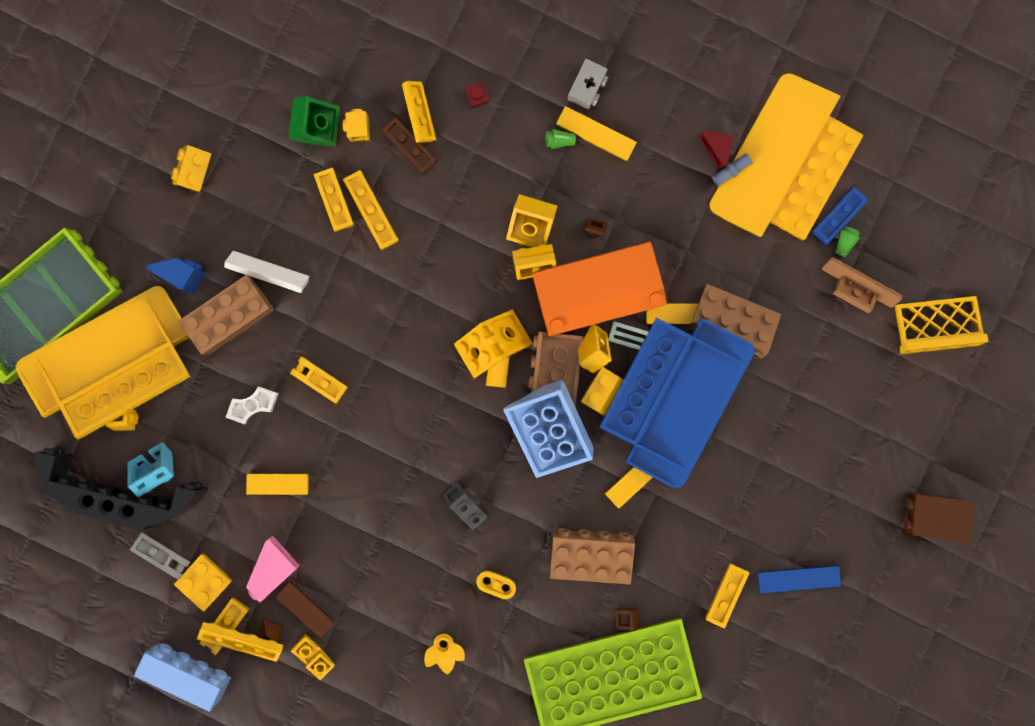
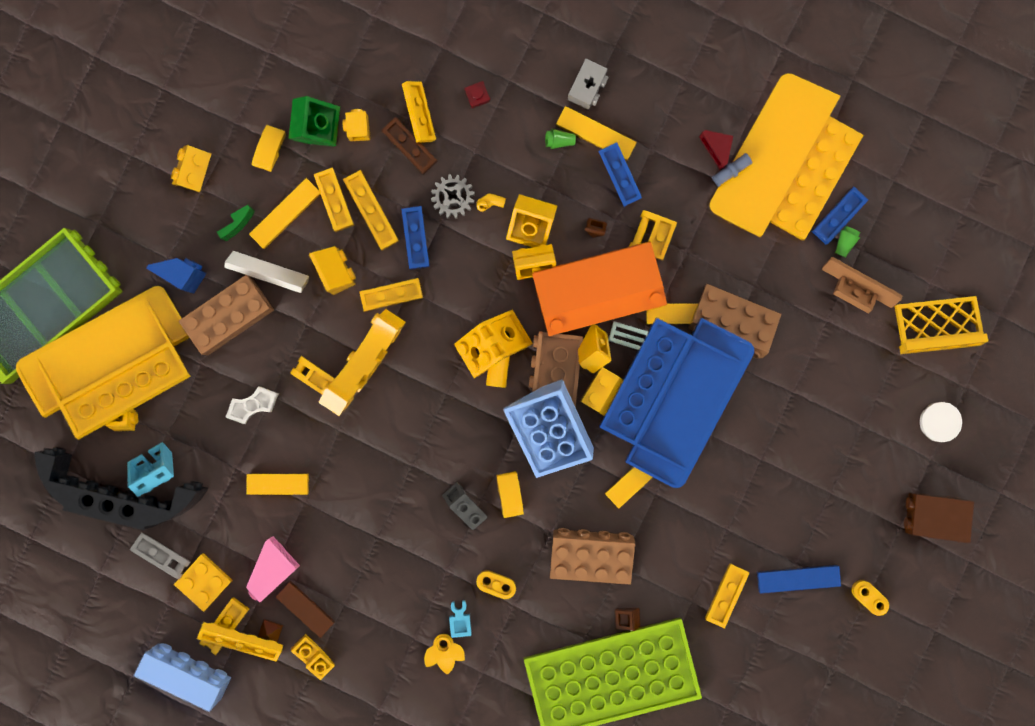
(240, 218): none -> green slope
(268, 147): none -> yellow slope
(285, 213): none -> yellow tile
(333, 270): none -> yellow slope
(362, 363): none -> yellow brick
(391, 294): none -> yellow tile
(415, 237): none -> blue plate
(458, 189): none -> light grey gear
(460, 623): none -> medium azure plate
(489, 200): none -> yellow arm
(510, 494): none -> yellow slope
(620, 174): none -> blue plate
(660, 234): none -> yellow plate
(871, 598): none -> yellow plate
(941, 422): none -> white tile

